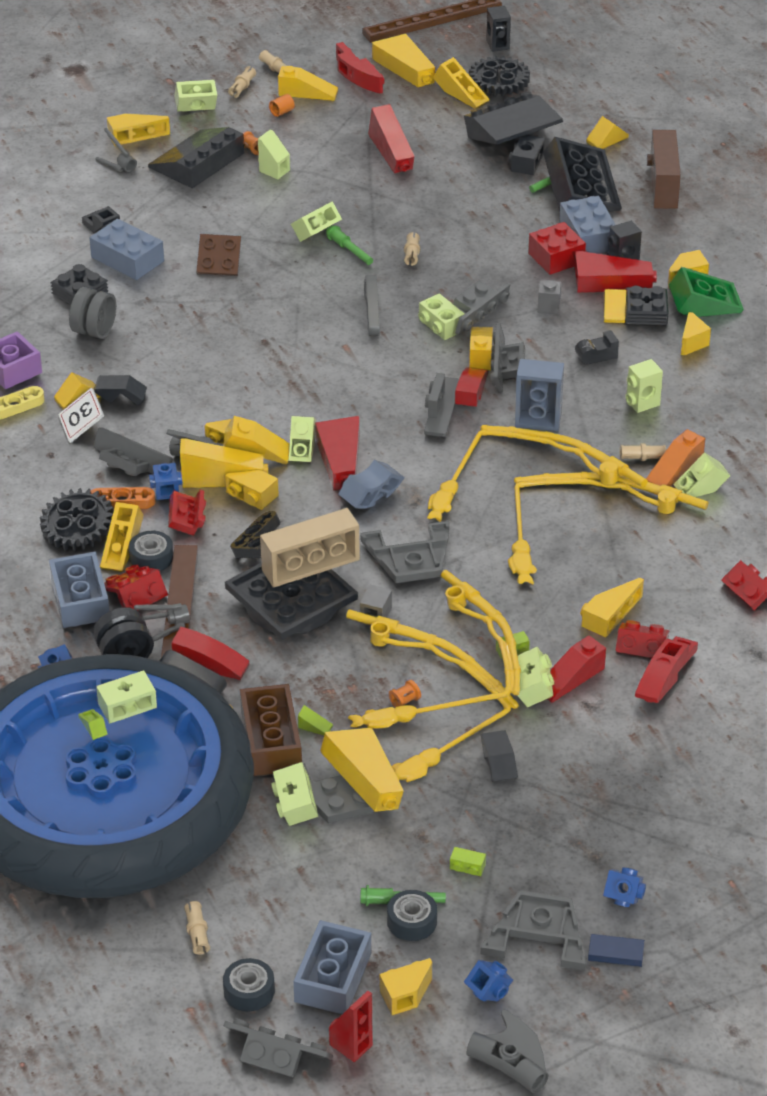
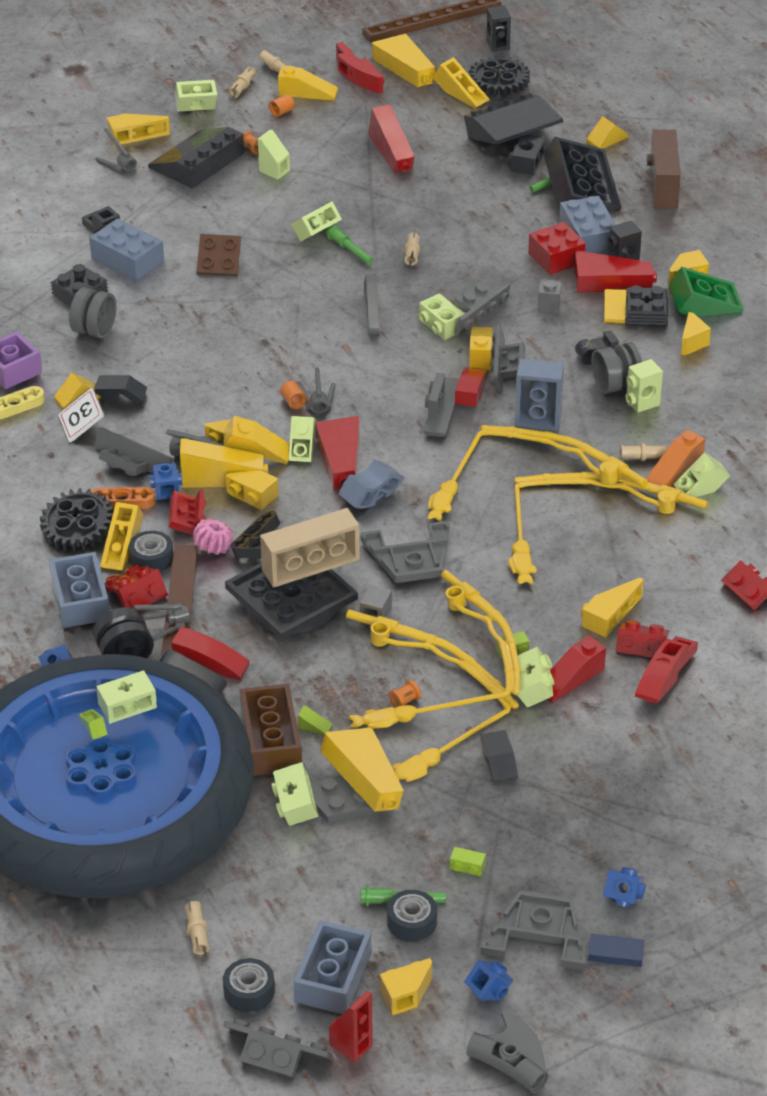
(213, 536): none -> bright pink gear
(293, 394): none -> orange beam
(318, 401): none -> dark grey plant
(612, 366): none -> dark grey wheel

